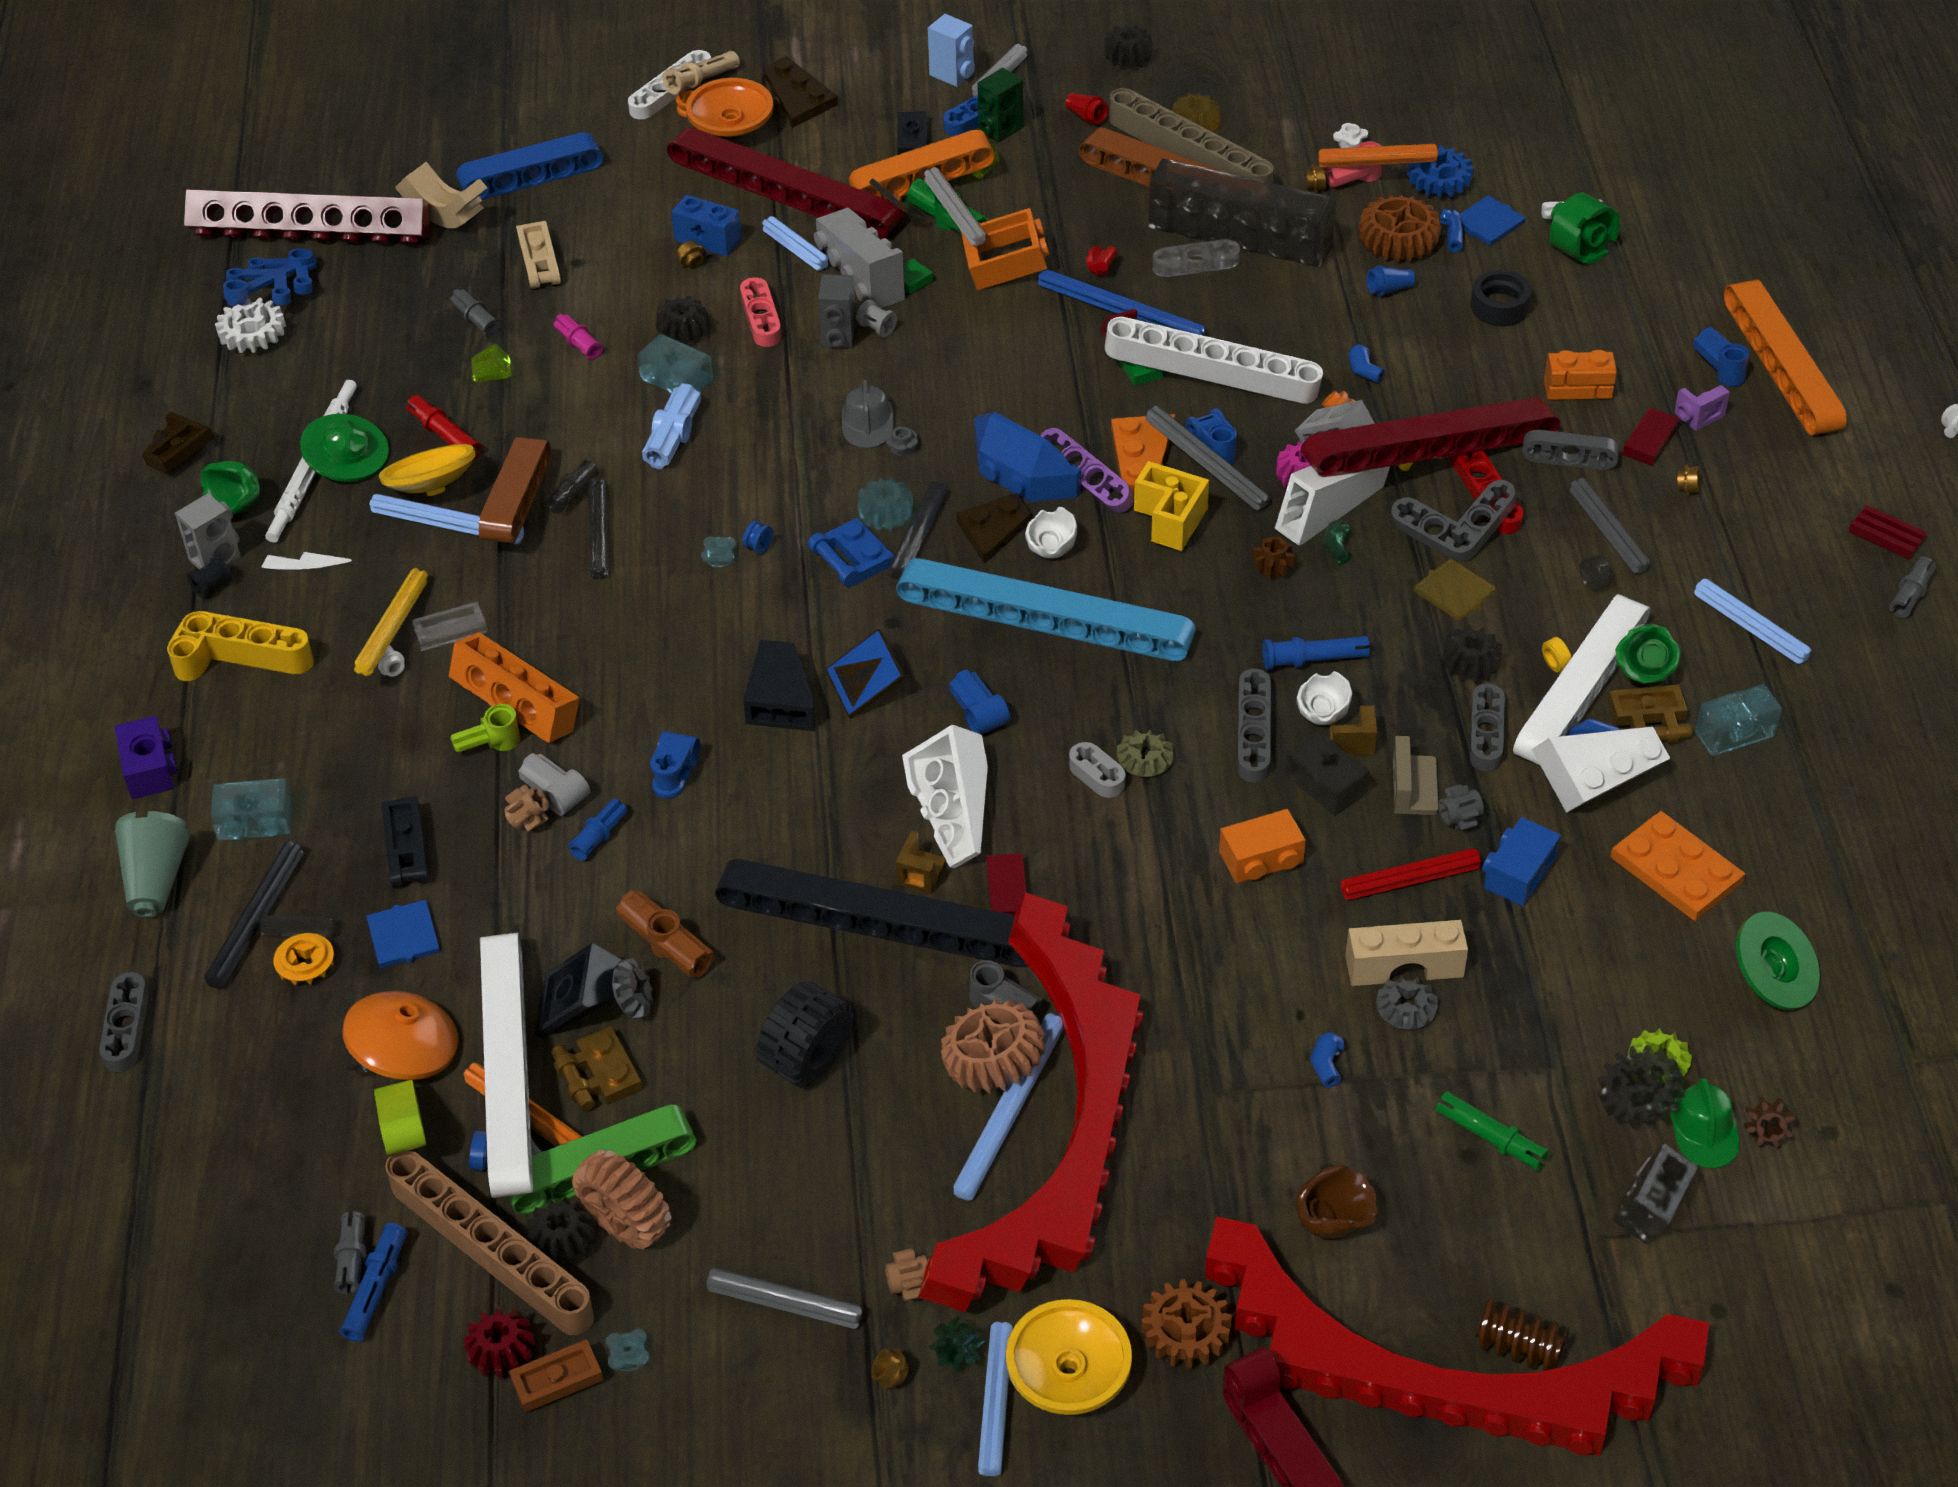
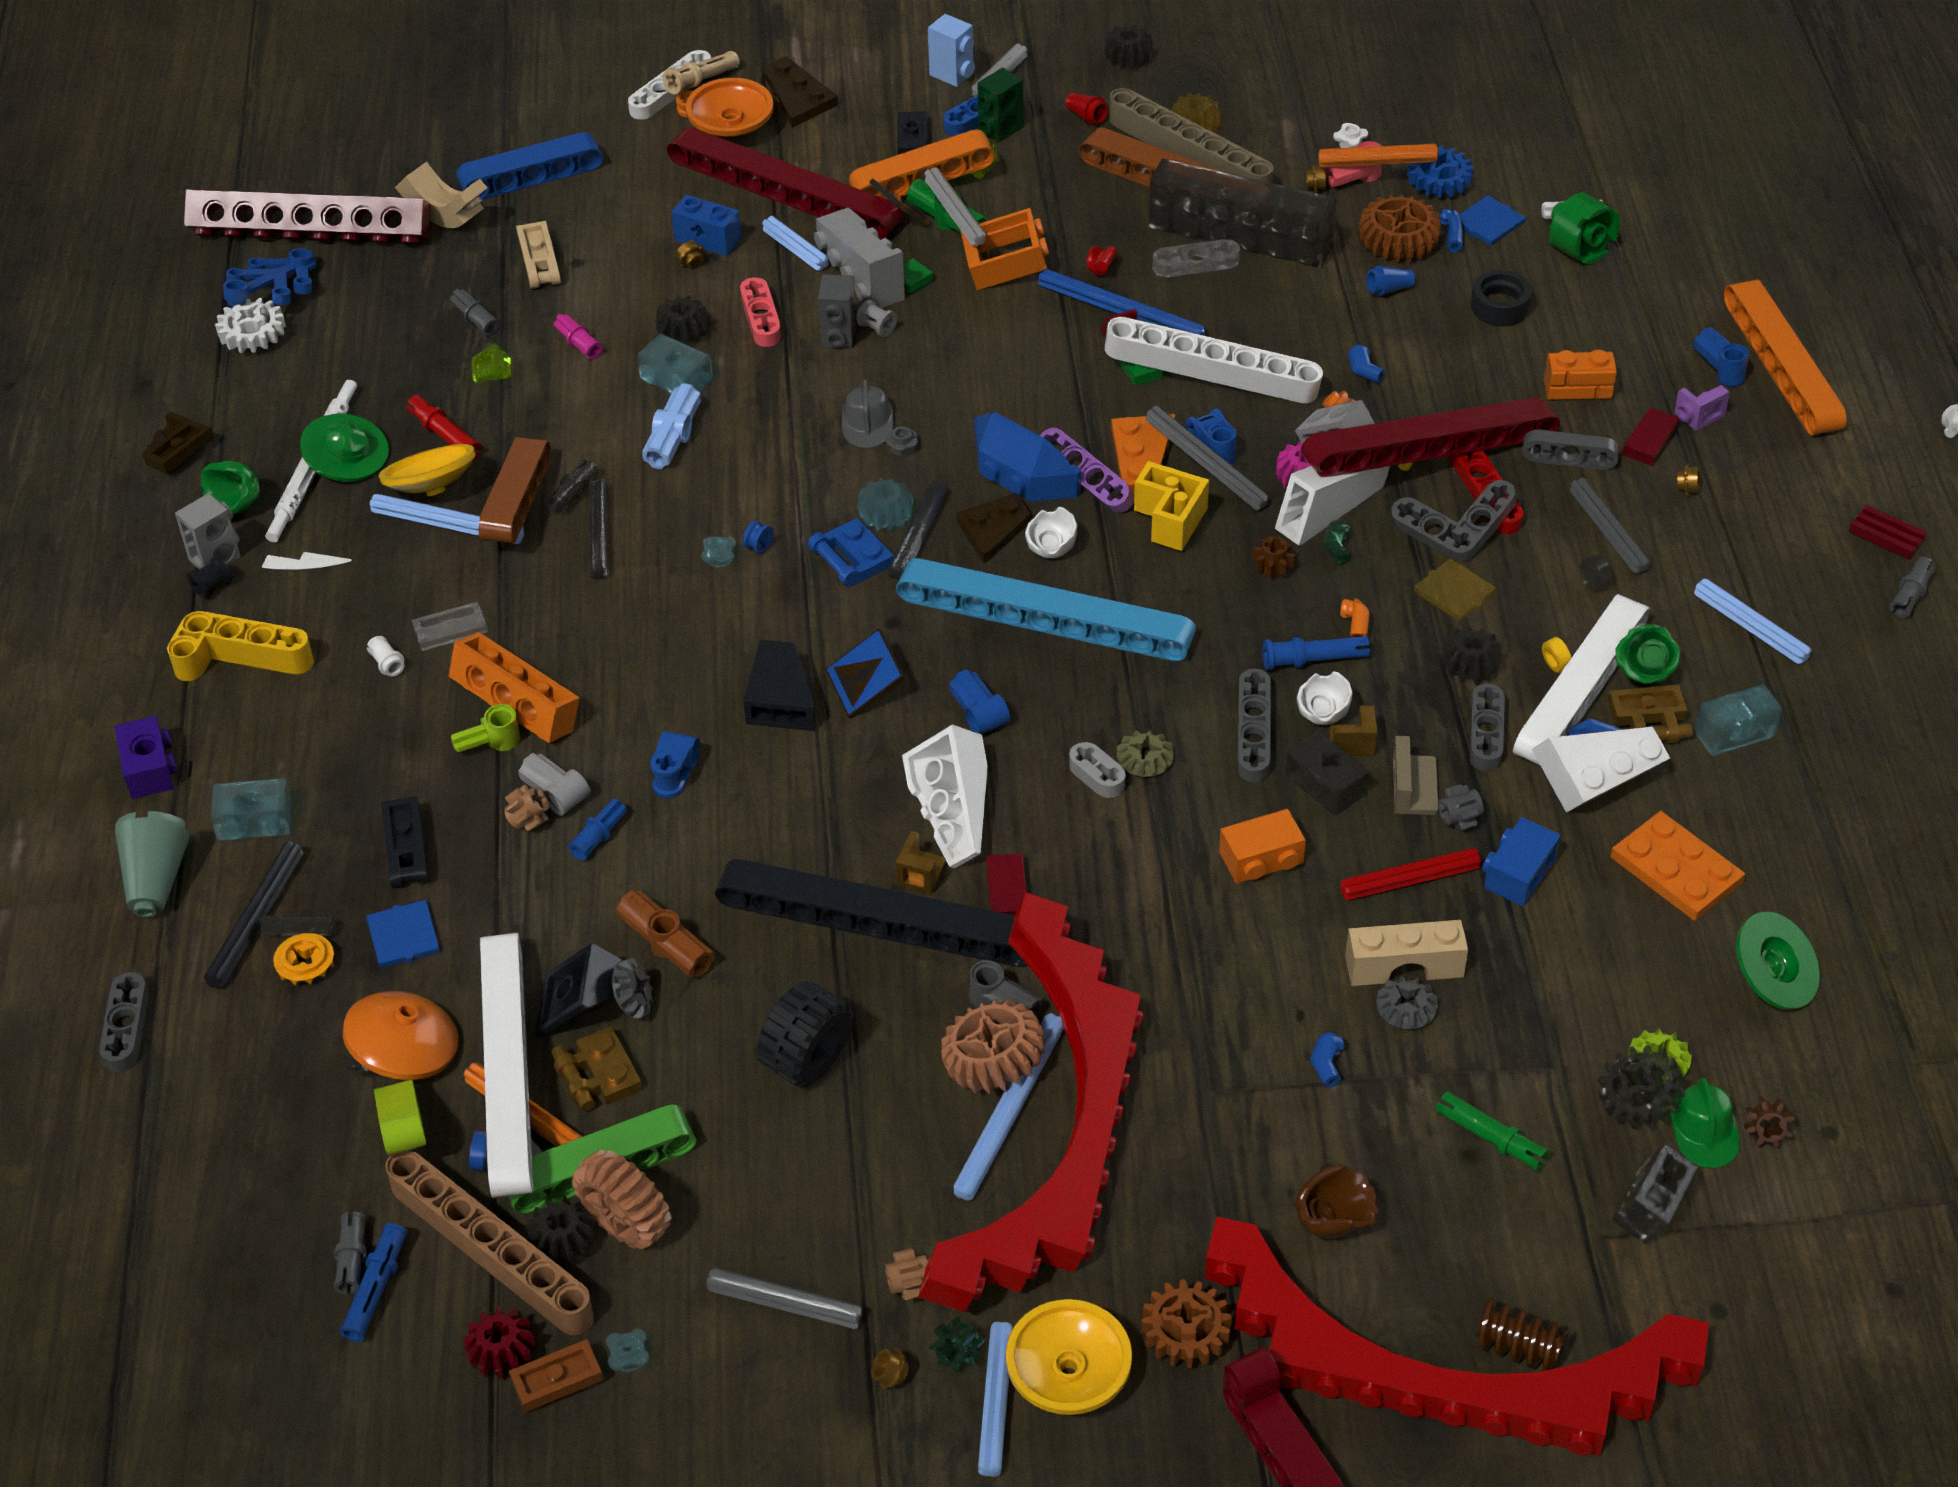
(390, 622): yellow axle -> none
(1359, 615): none -> orange arm

